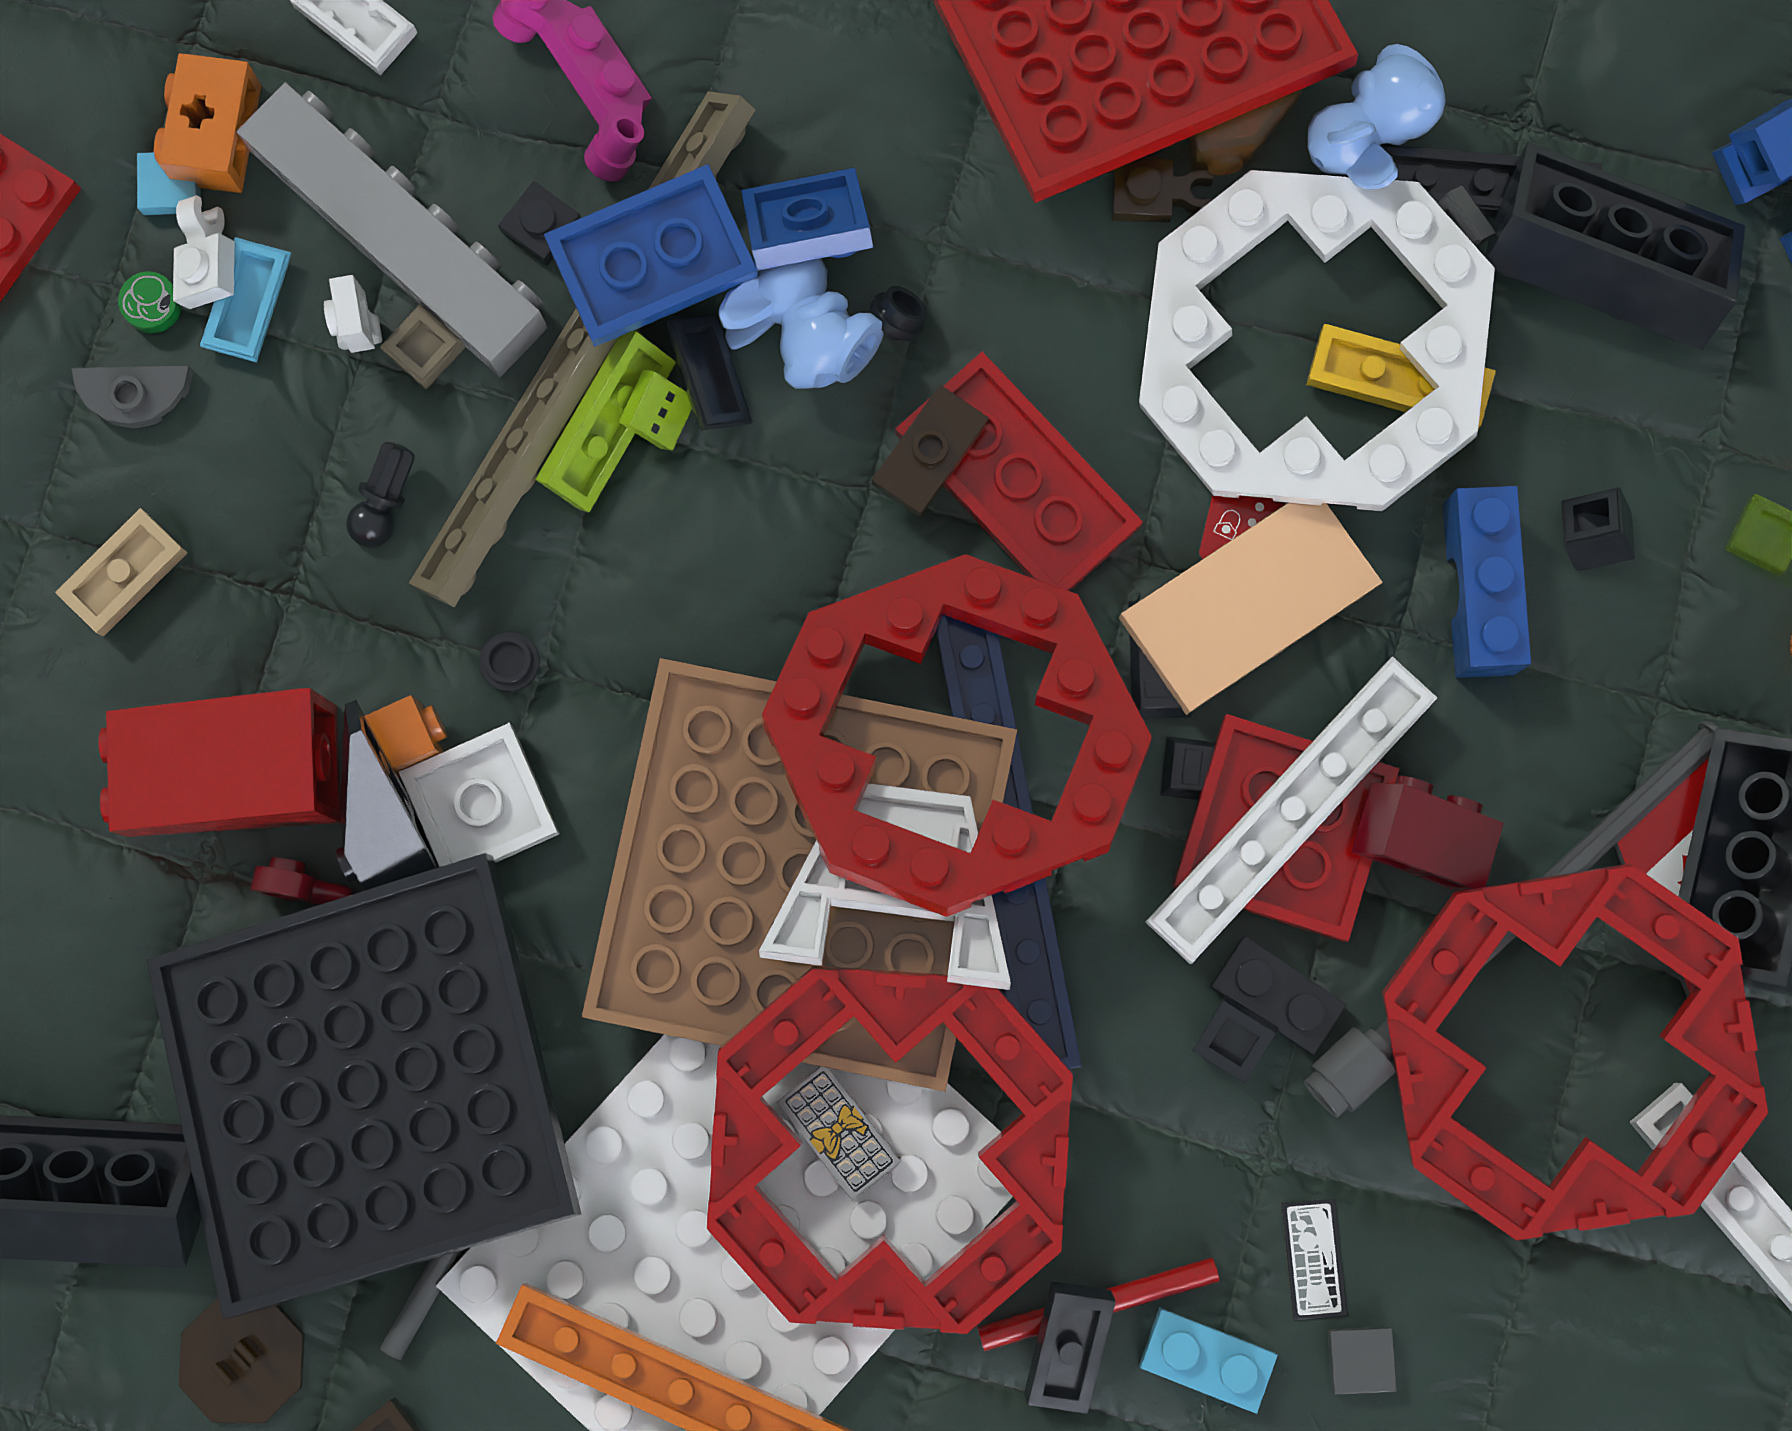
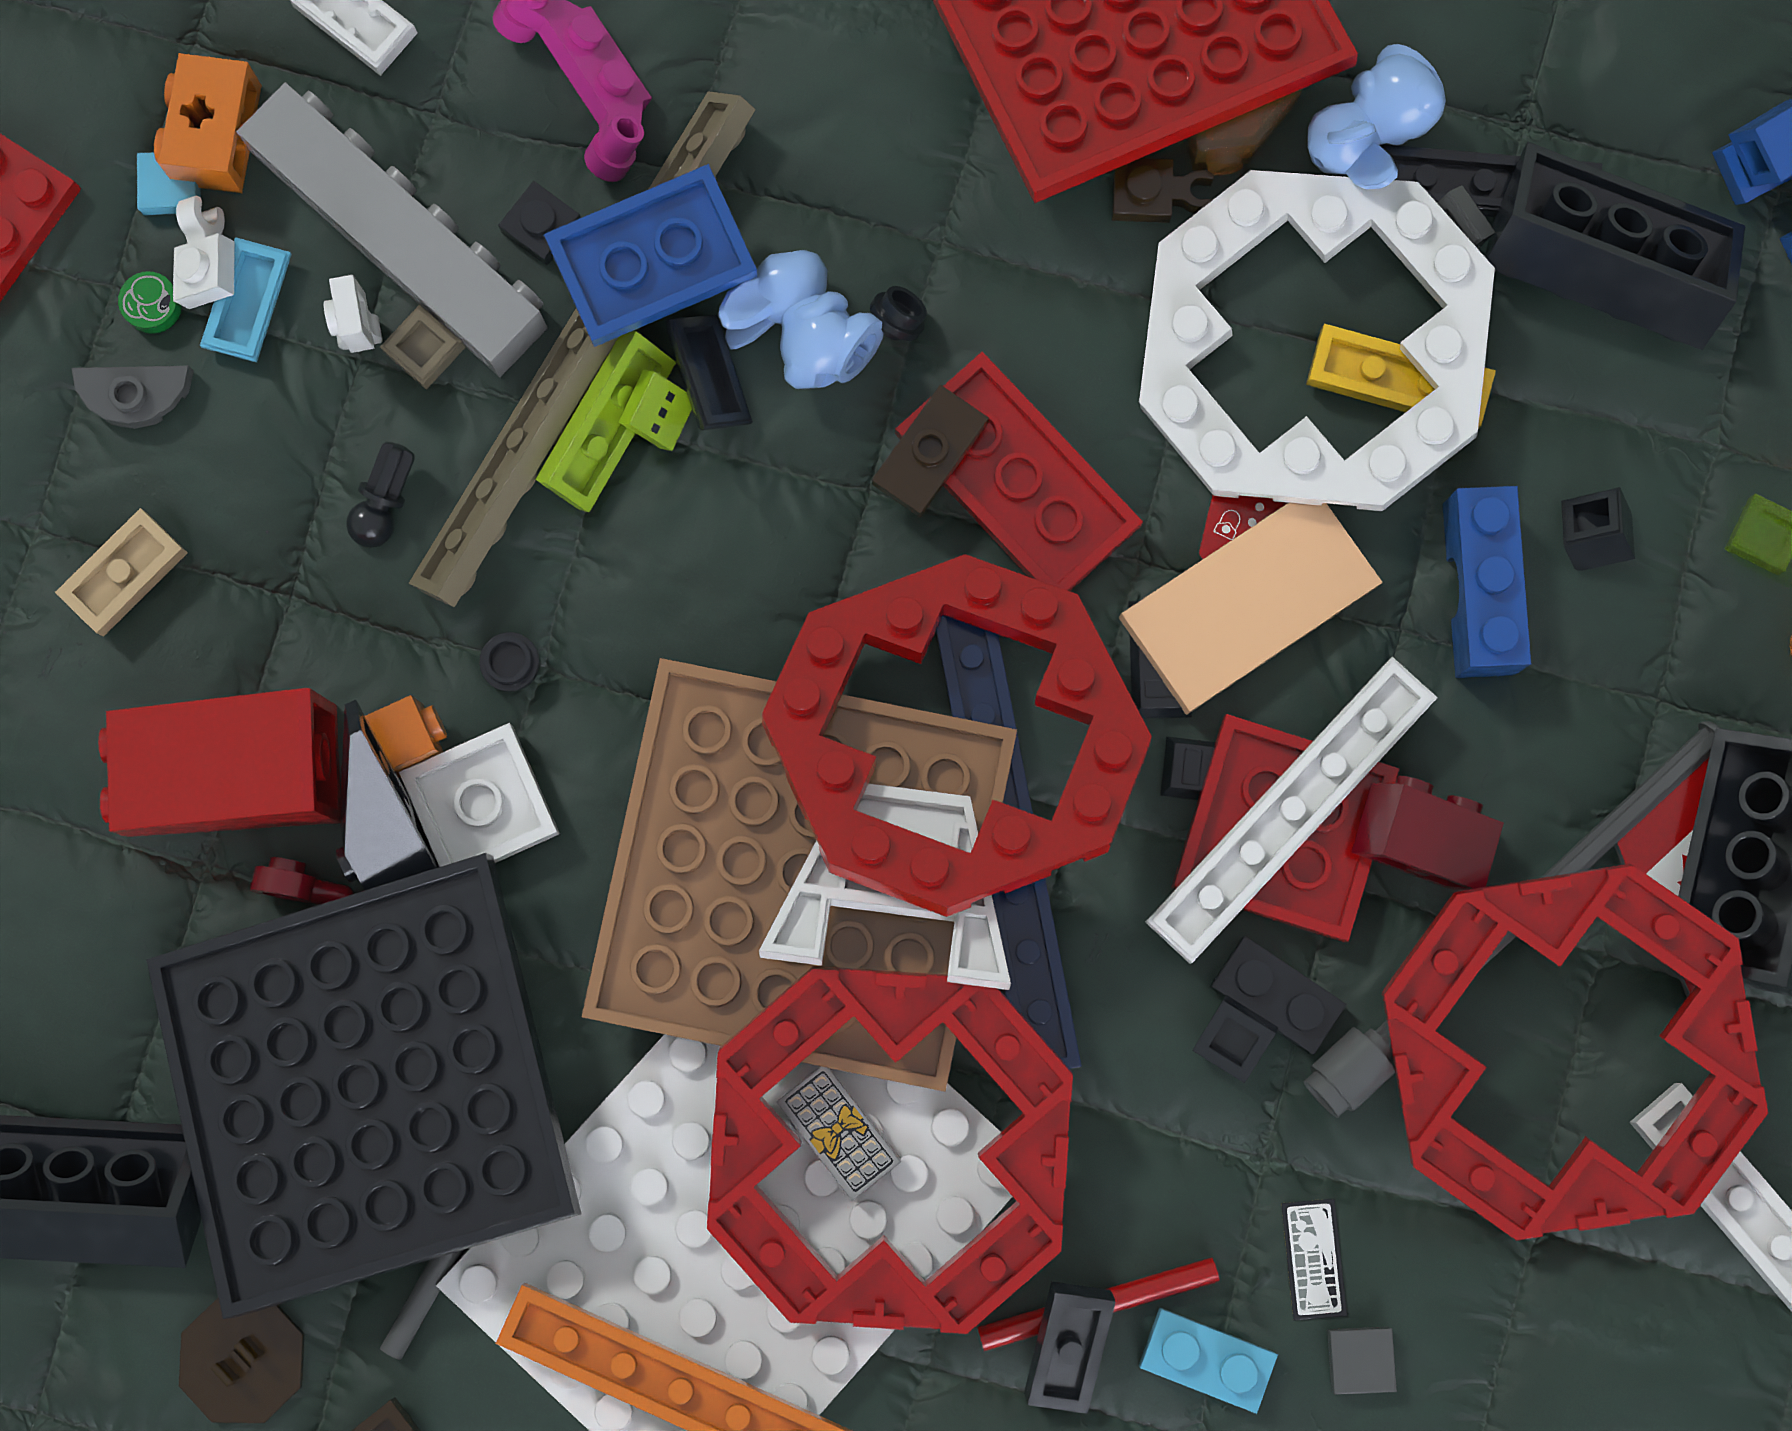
(806, 219): blue plate -> none

